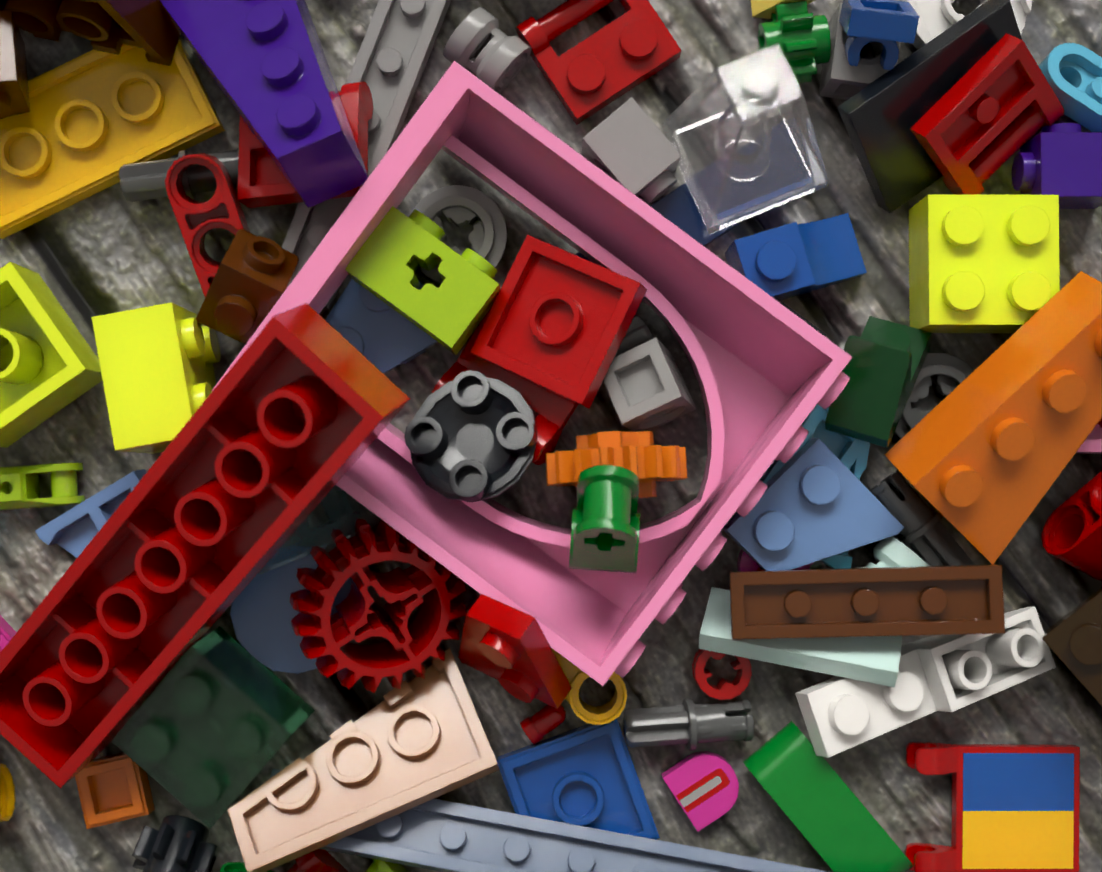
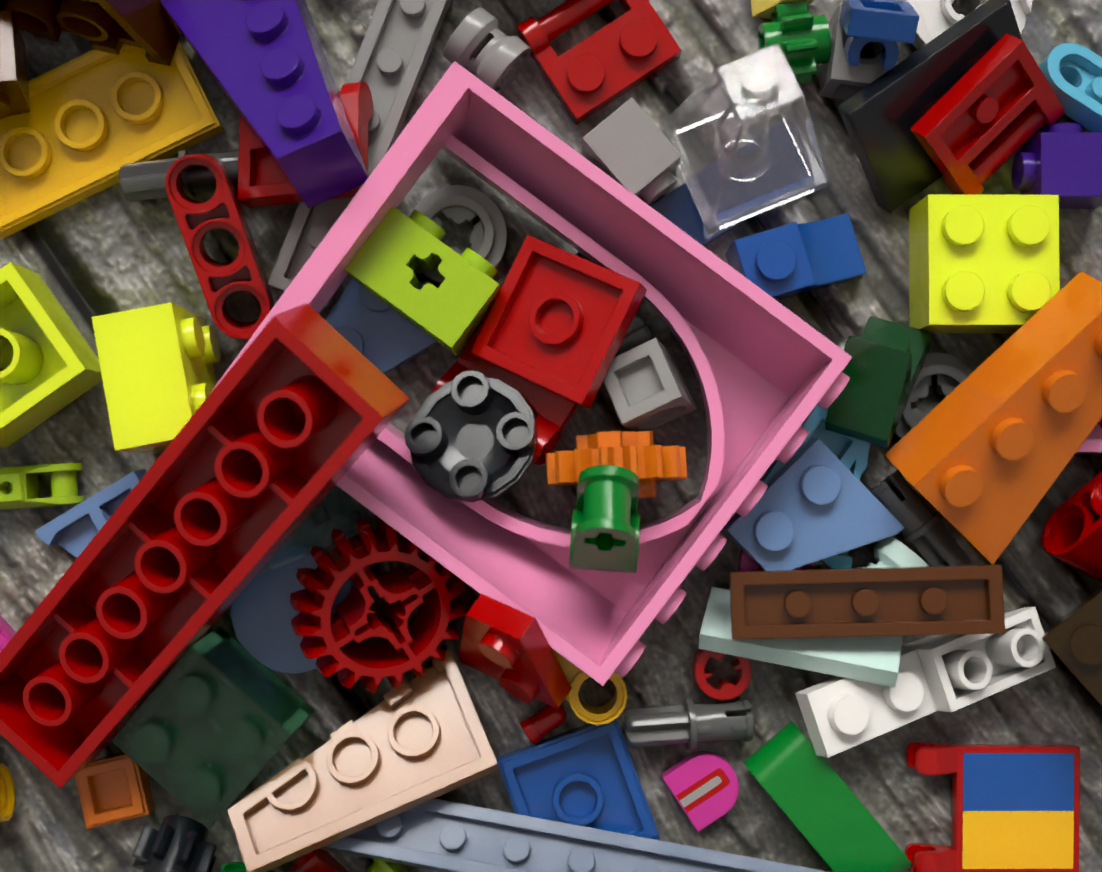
(246, 285): reddish brown bracket -> none

